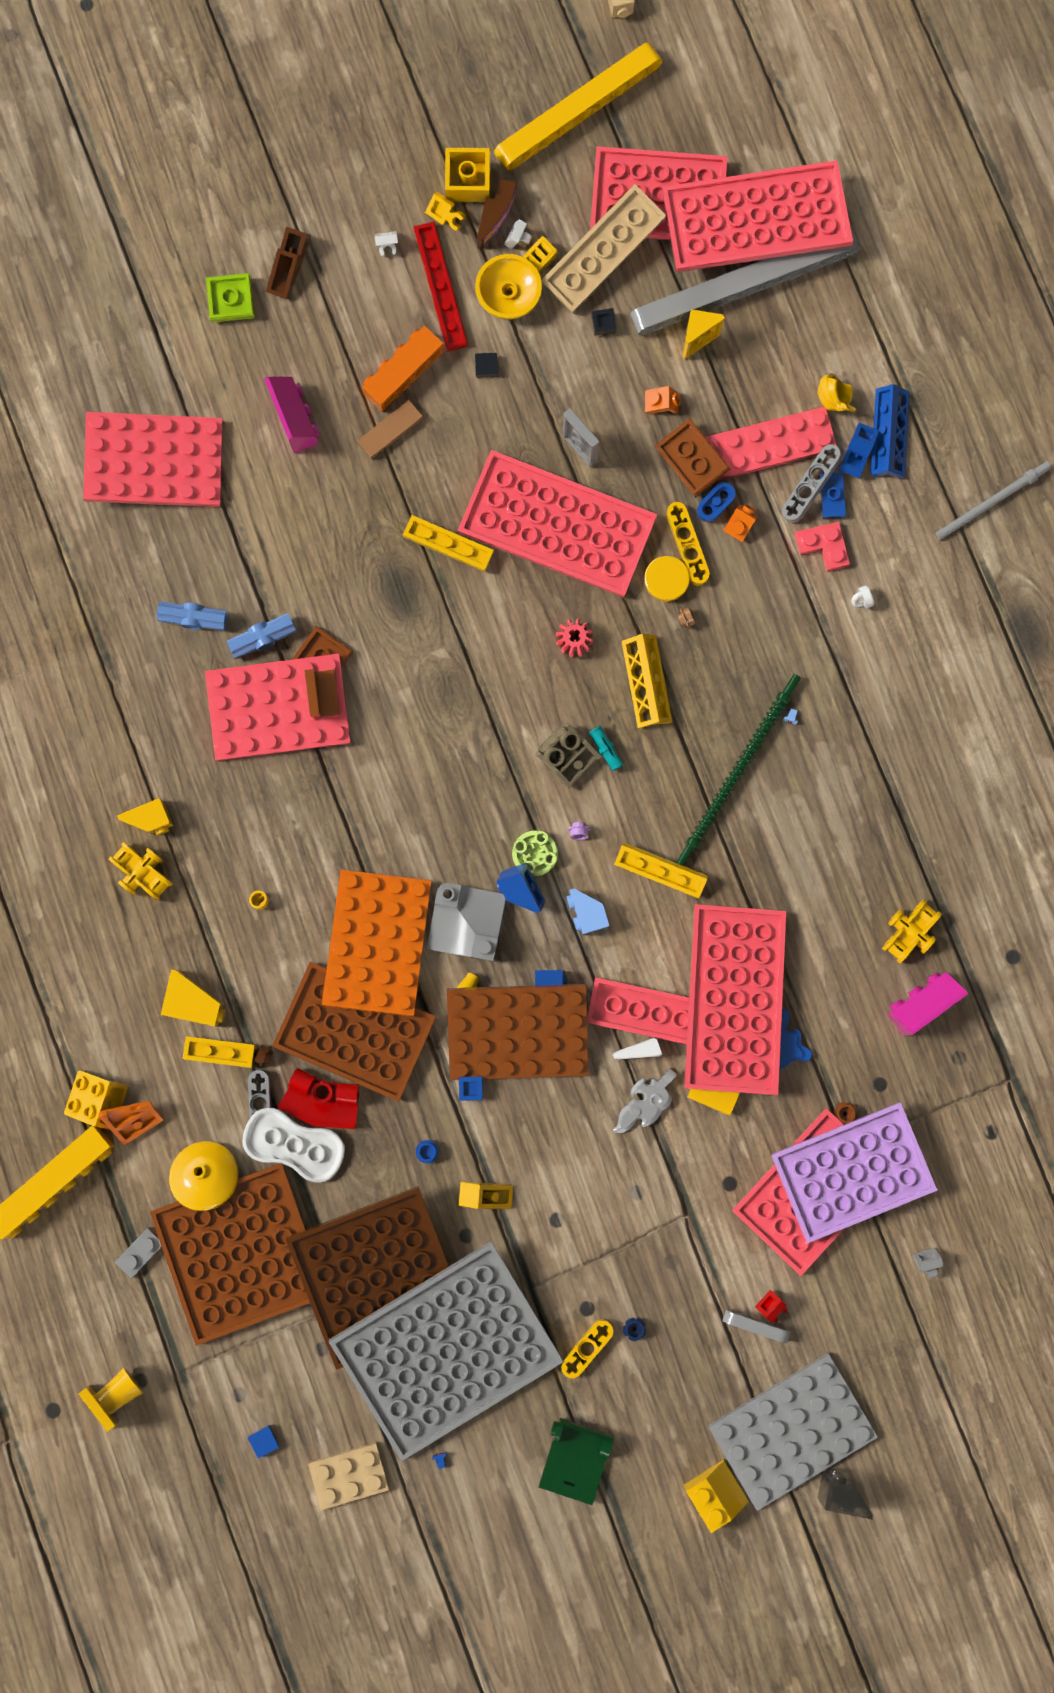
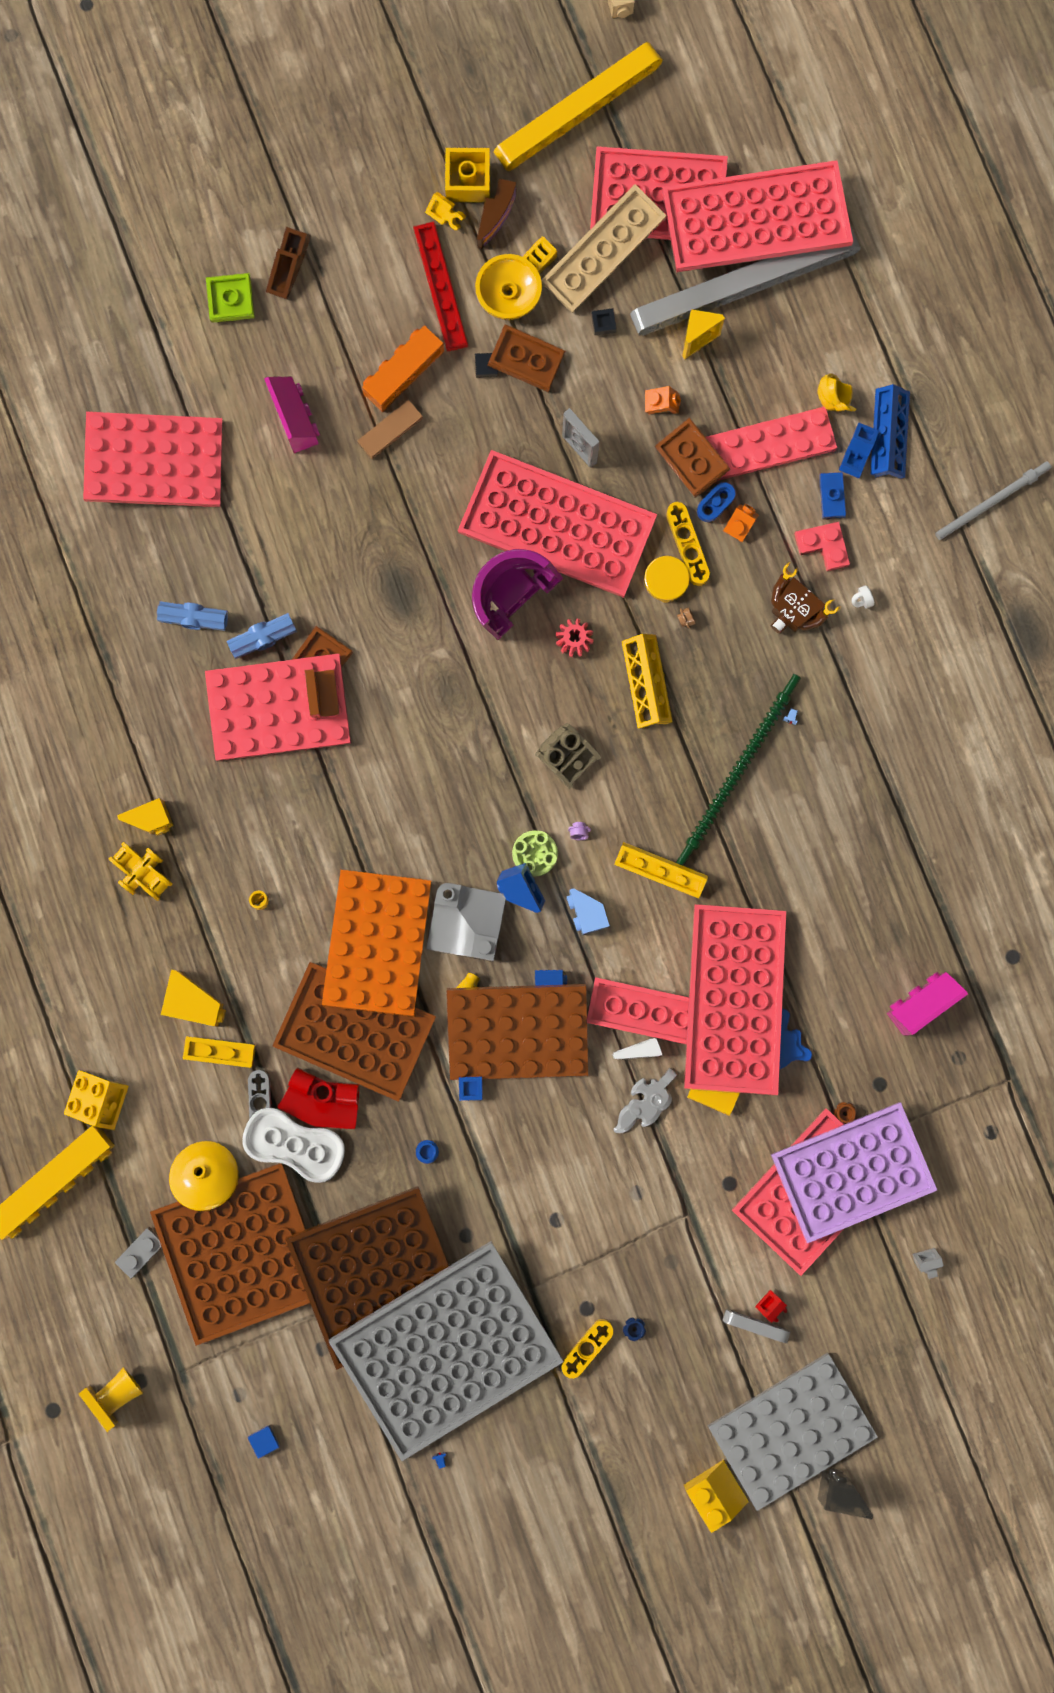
(131, 1120): orange wing -> none
(264, 1055): reddish brown plate -> none
(348, 1476): tan plate -> none
(386, 239): white tile -> none
(448, 543): yellow plate -> none
(485, 1195): yellow slope -> none
(510, 586): none -> magenta piece
(517, 235): white tile -> none
(526, 358): none -> dark orange tile
(575, 1460): dark green door -> none
(606, 748): teal pin -> none
(797, 605): none -> reddish brown torso
(808, 482): light grey beam -> none
(911, 931): yellow axle -> none

